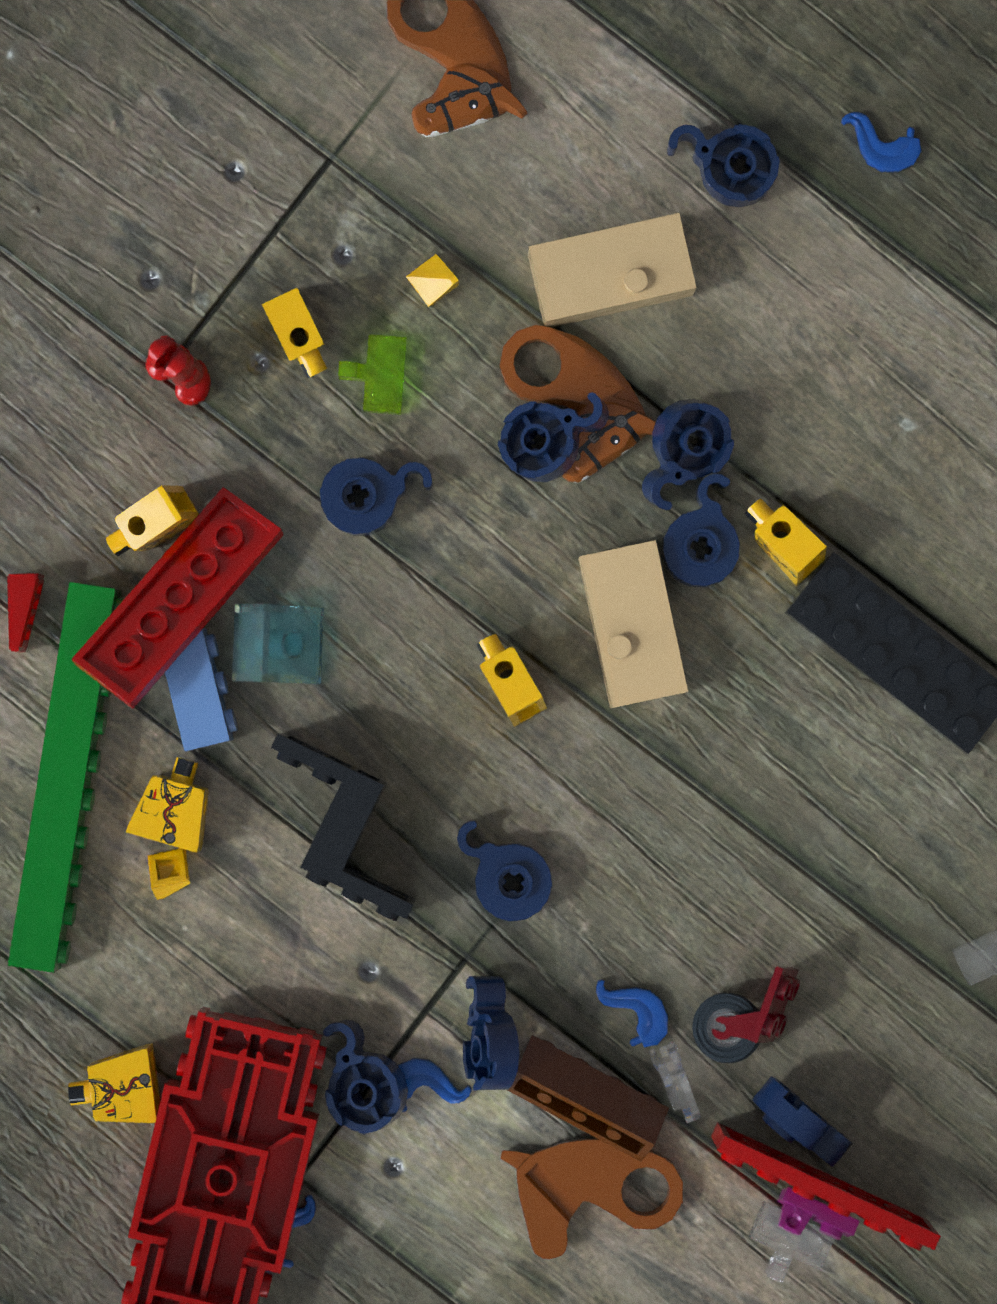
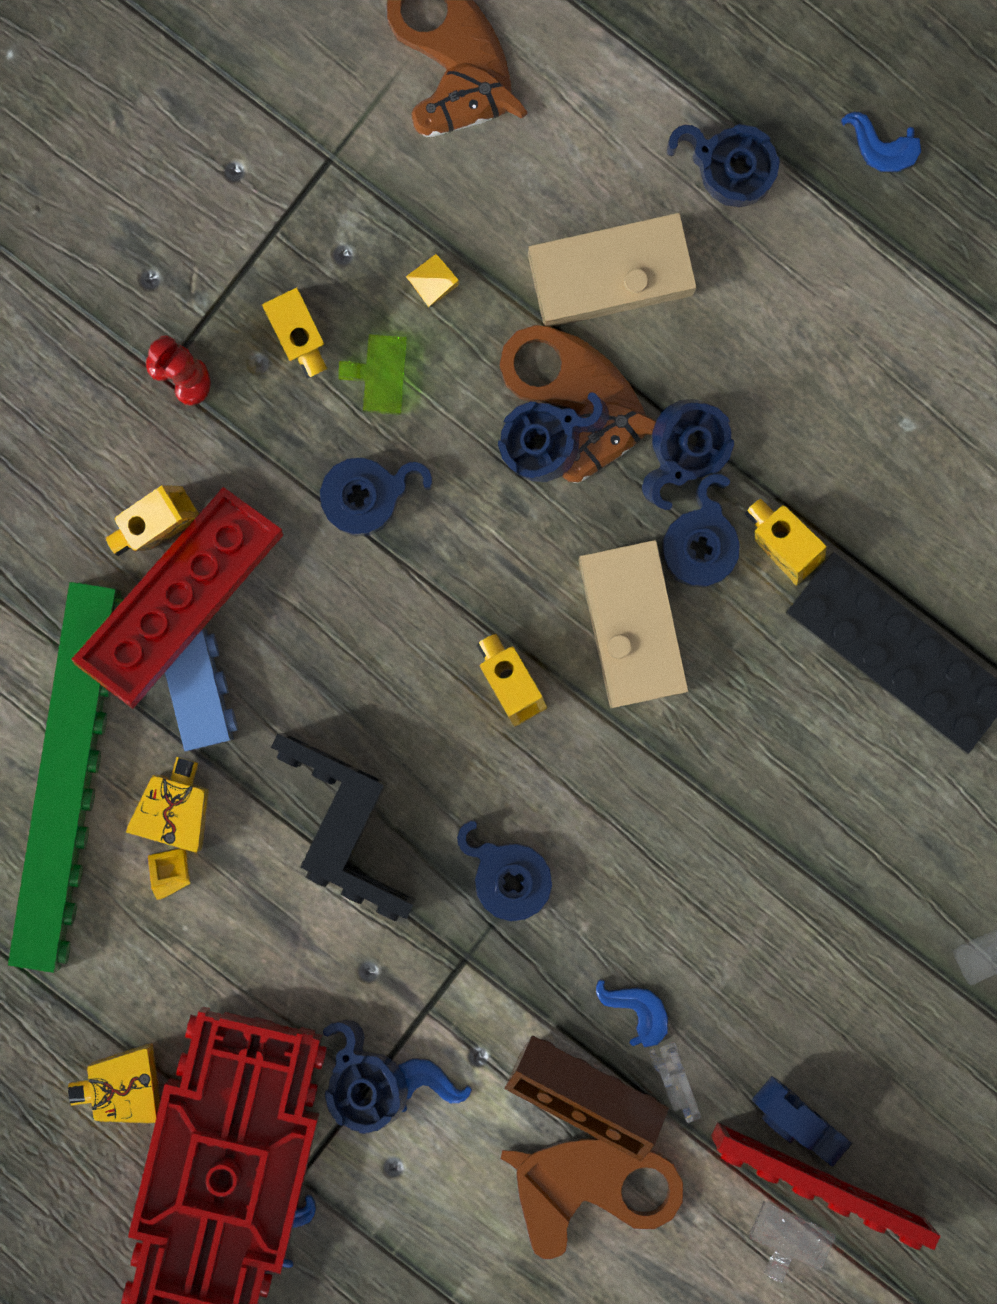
(23, 600): red slope -> none
(277, 643): clear light blue slope -> none
(494, 1045): dark blue piece -> none
(730, 1025): plate -> none
(798, 1211): magenta hinge -> none

